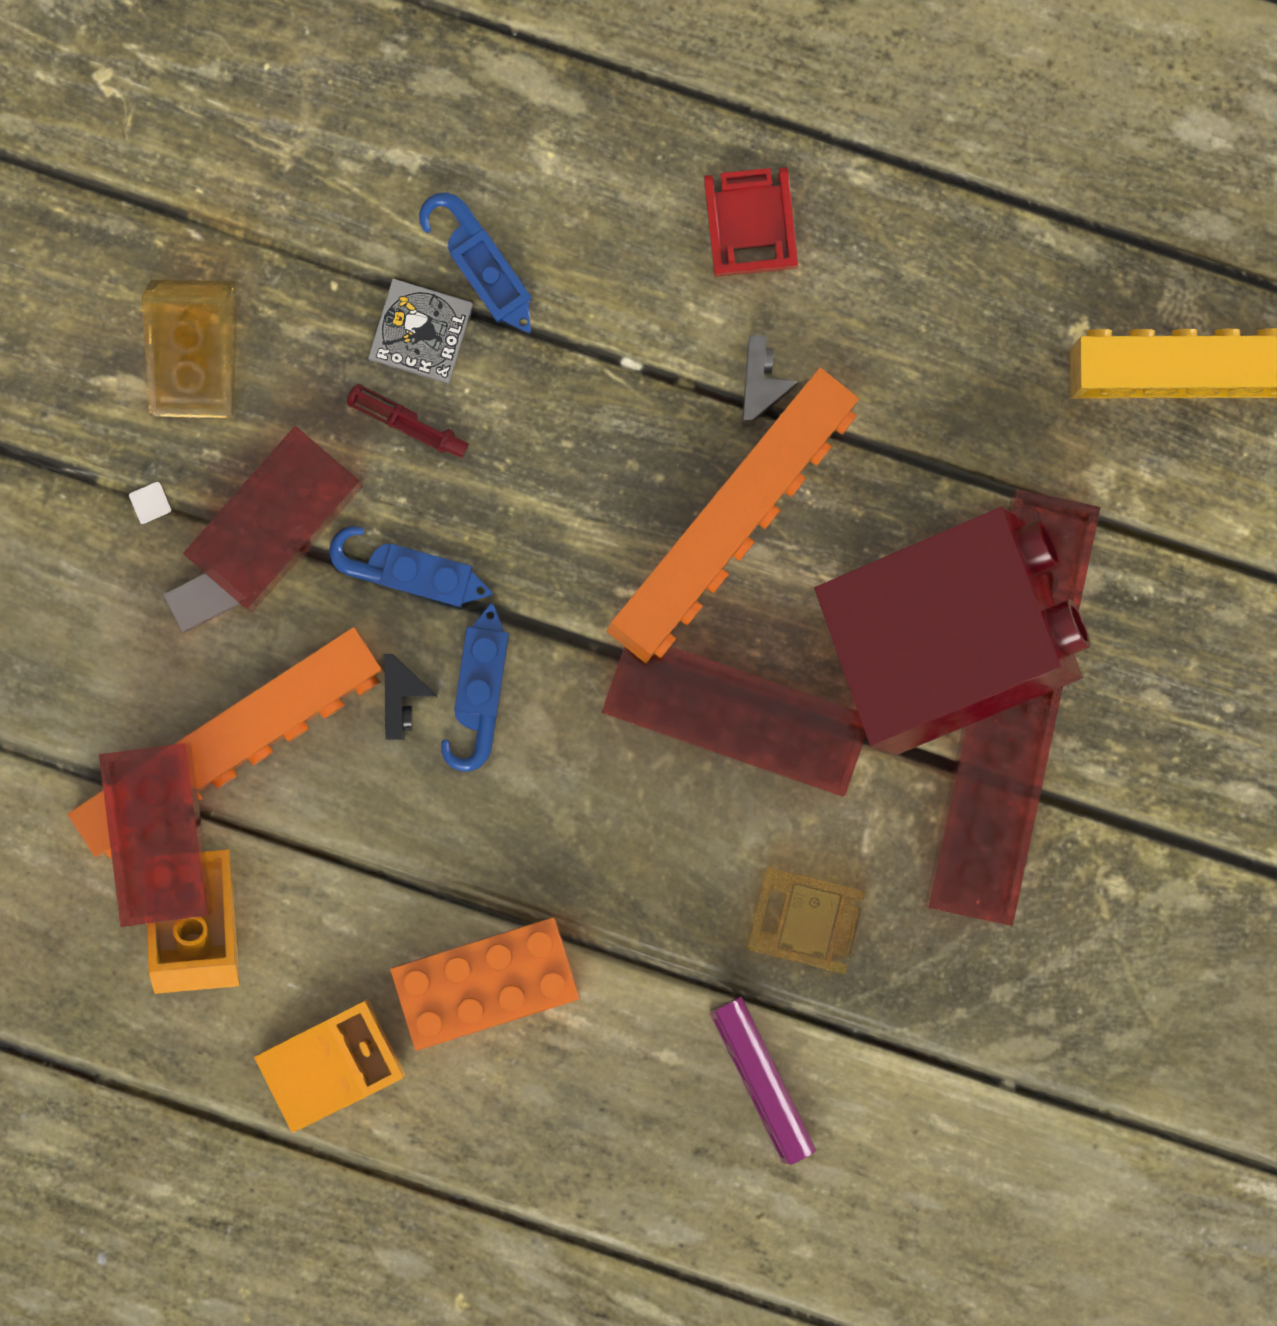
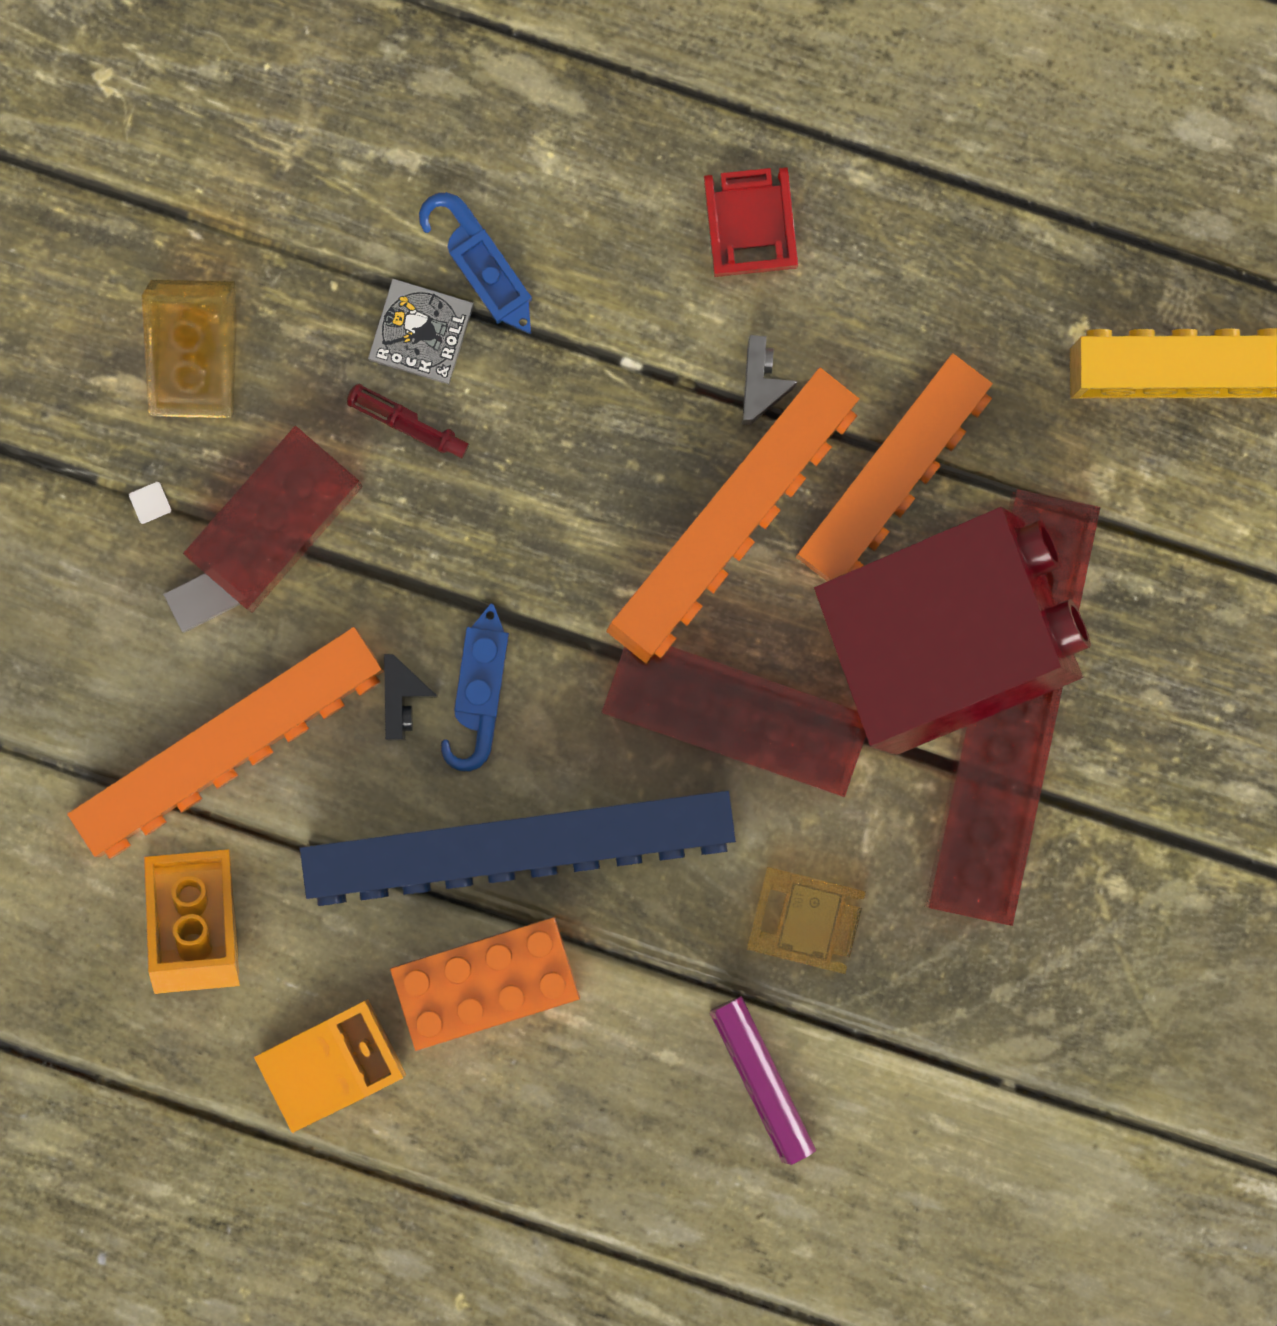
(155, 834): clear red brick -> none
(410, 571): blue plate -> none
(517, 845): none -> dark blue brick
(895, 470): none -> orange brick

